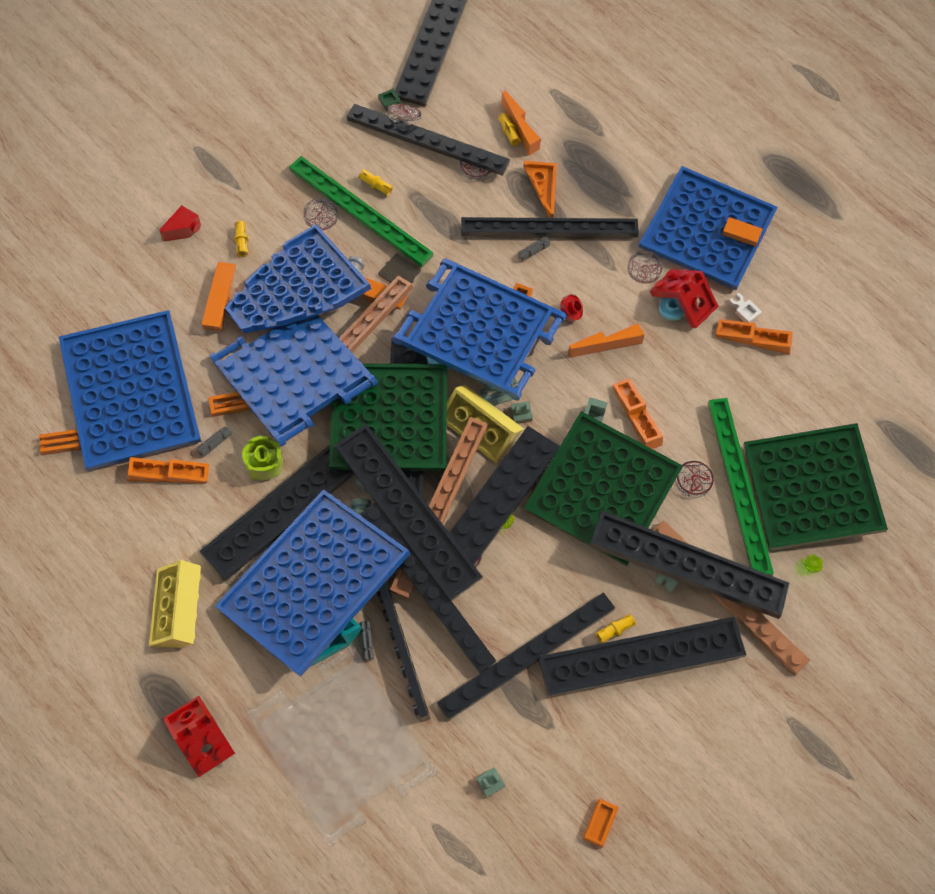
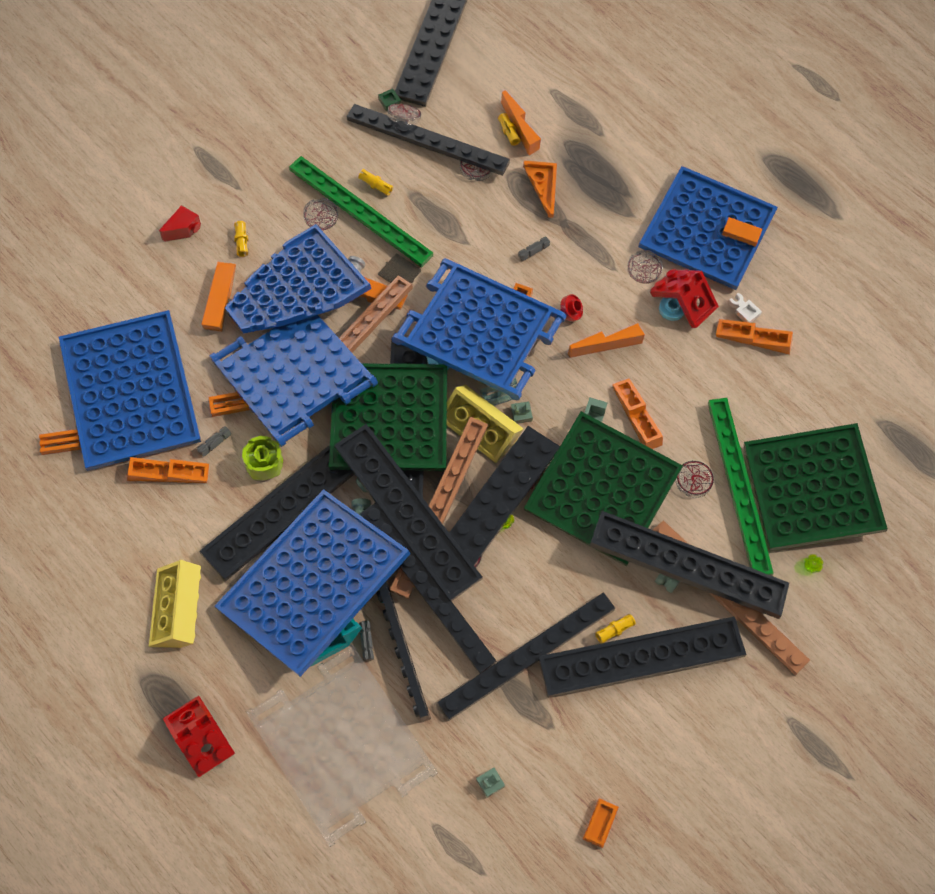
(549, 227): black plate -> none

